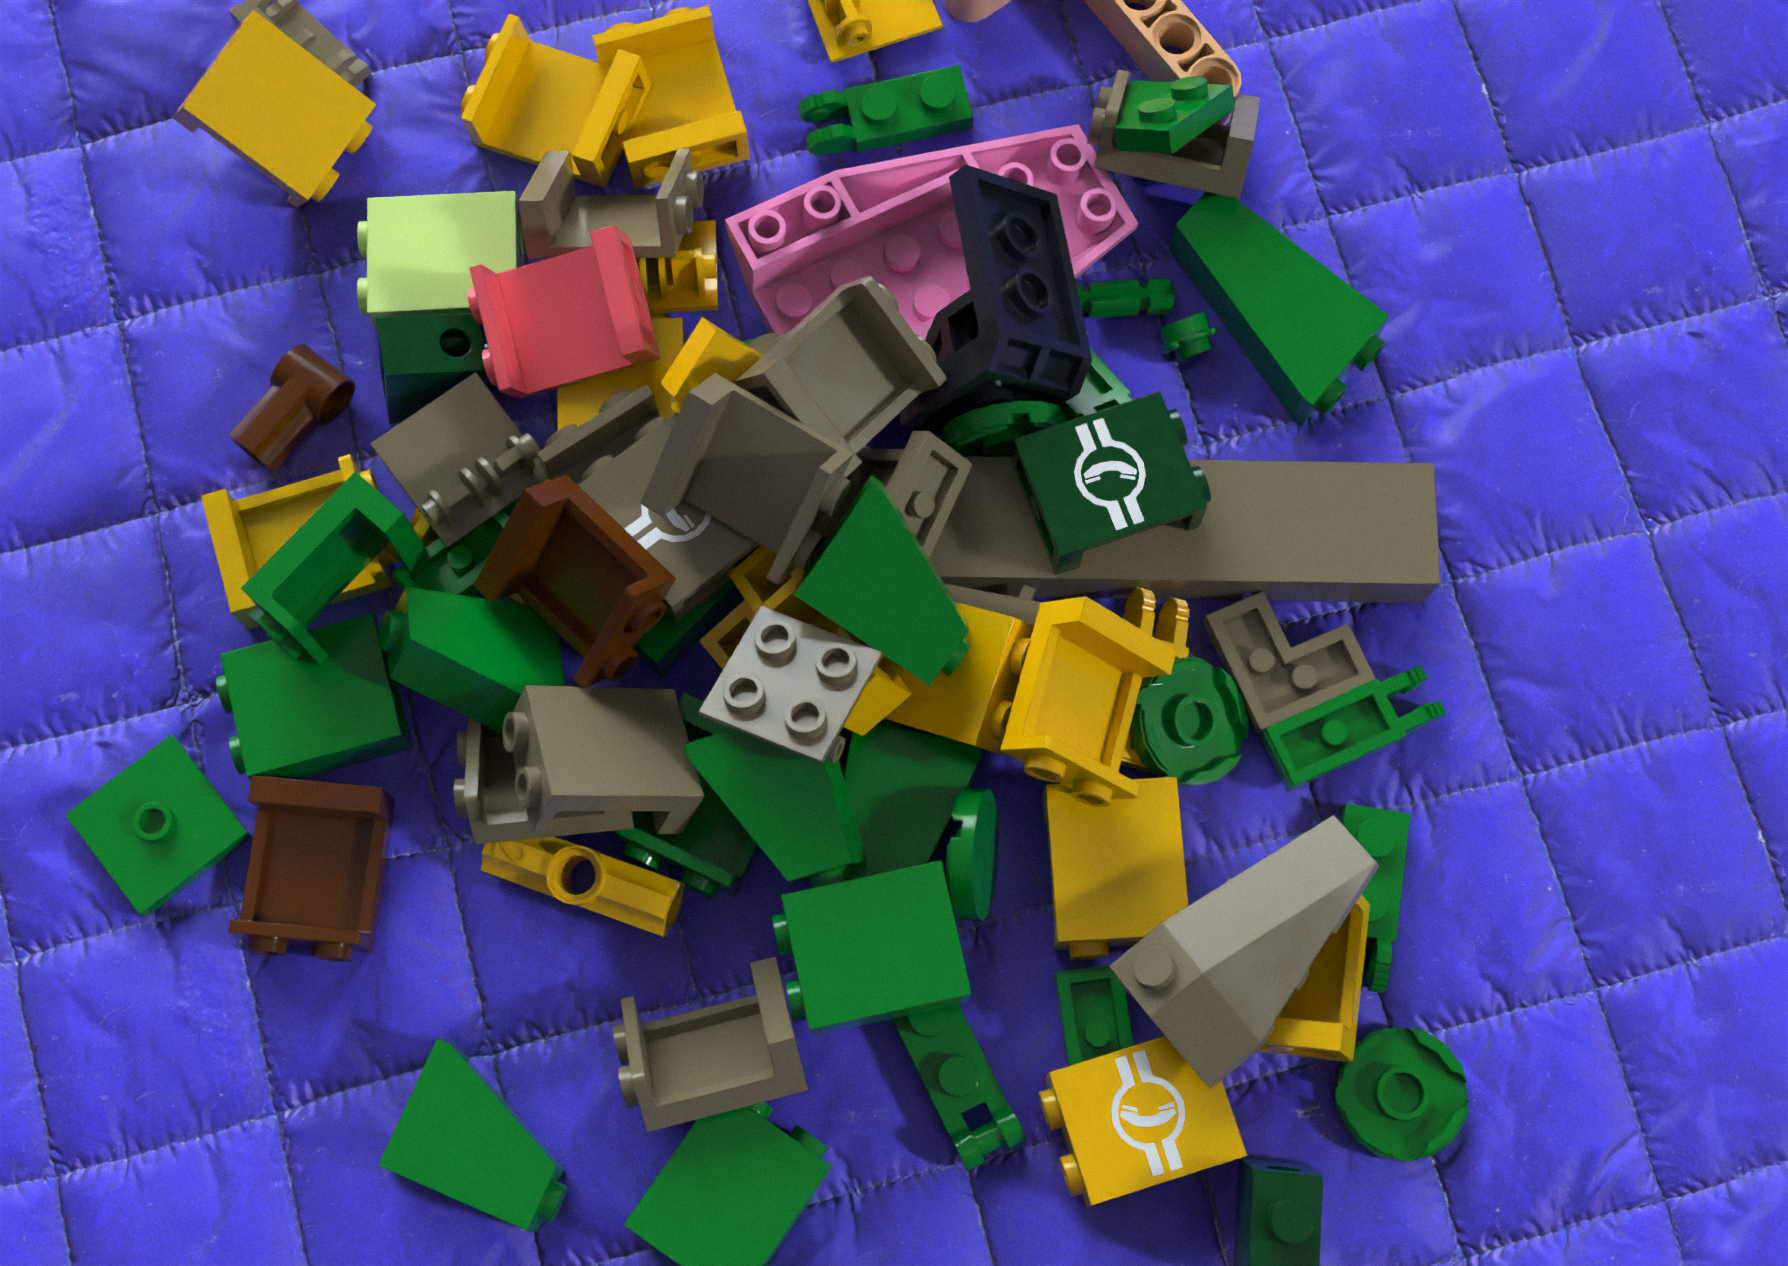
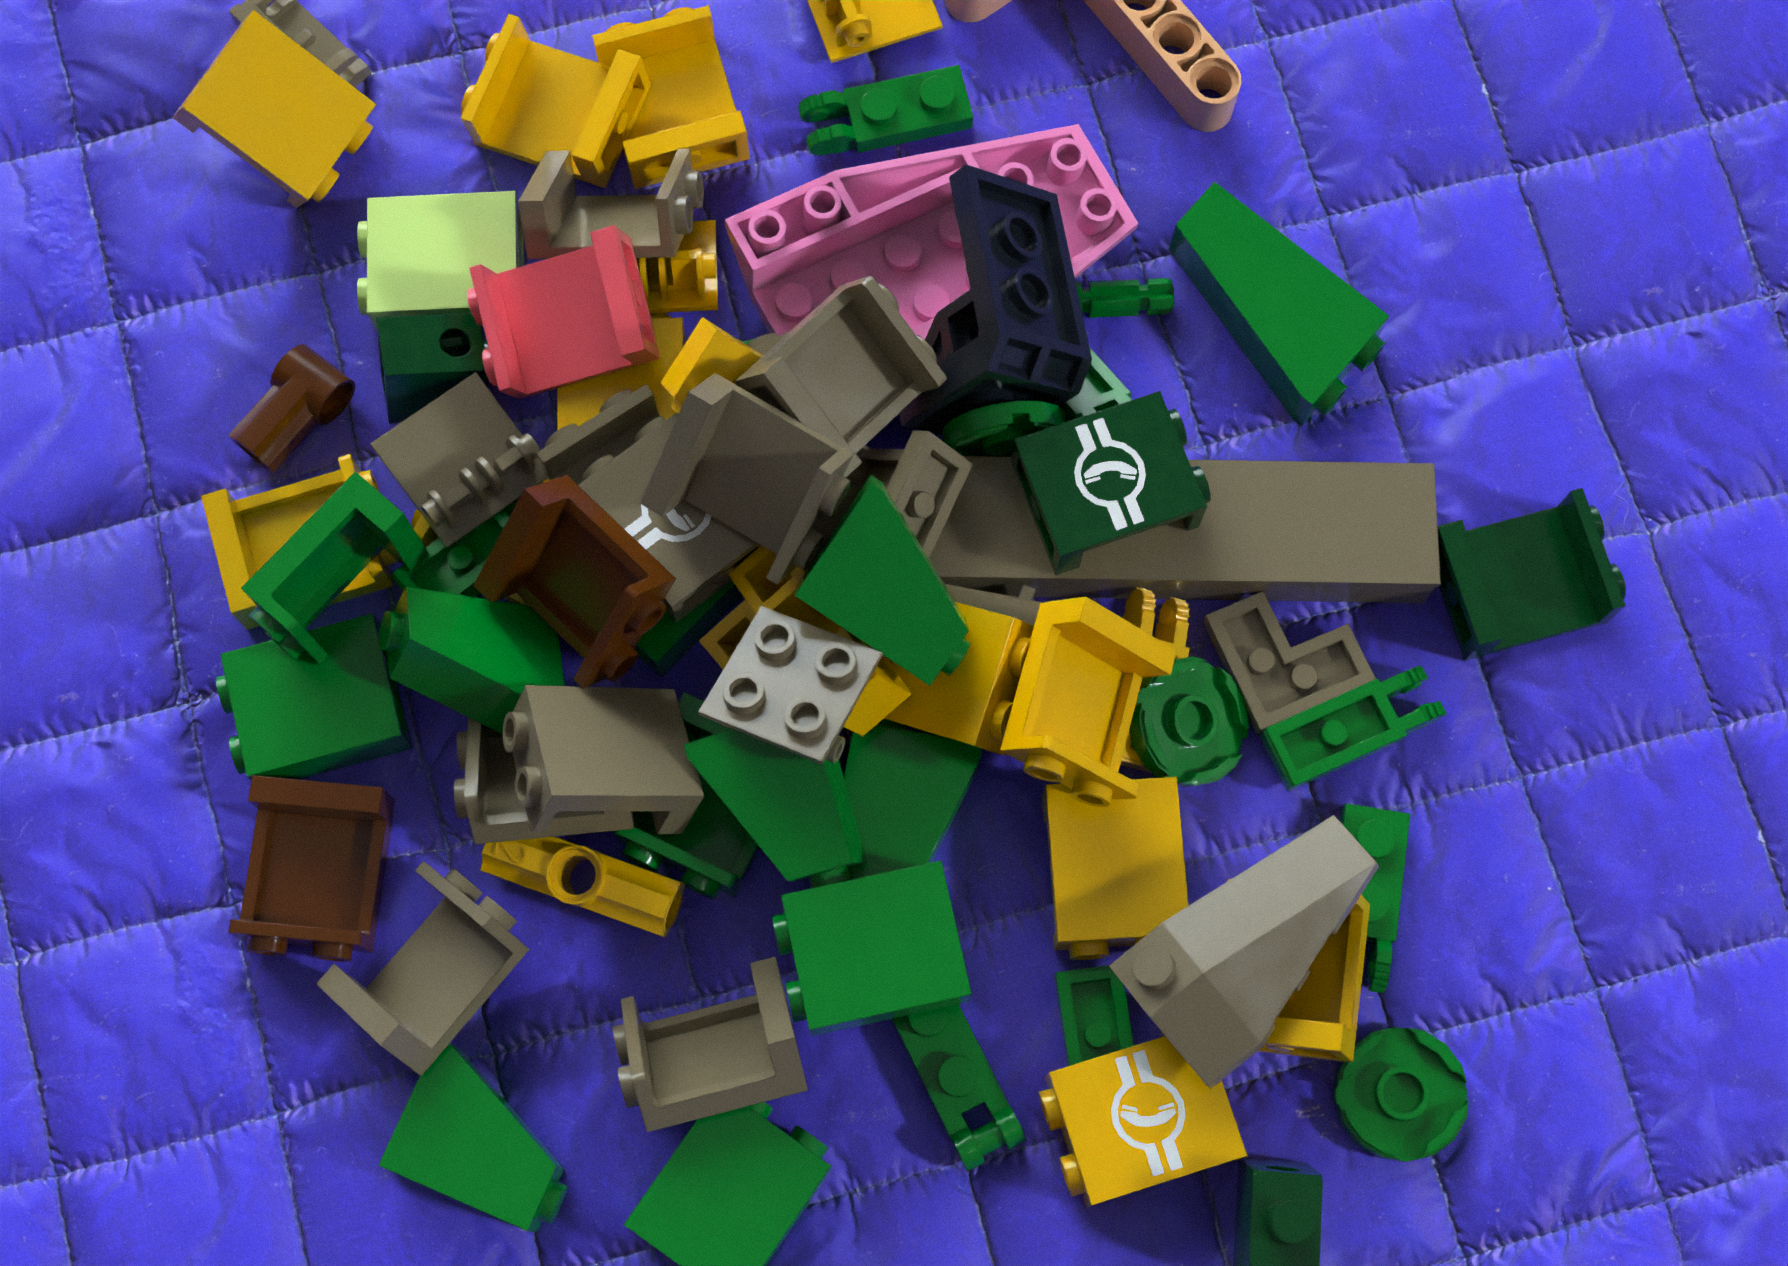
(158, 826): green plate -> none
(435, 976): none -> dark tan panel
(973, 854): green tile -> none
(1169, 114): green wing -> none
(1188, 337): green plate -> none
(1208, 163): dark tan panel -> none
(1528, 577): none -> dark green panel

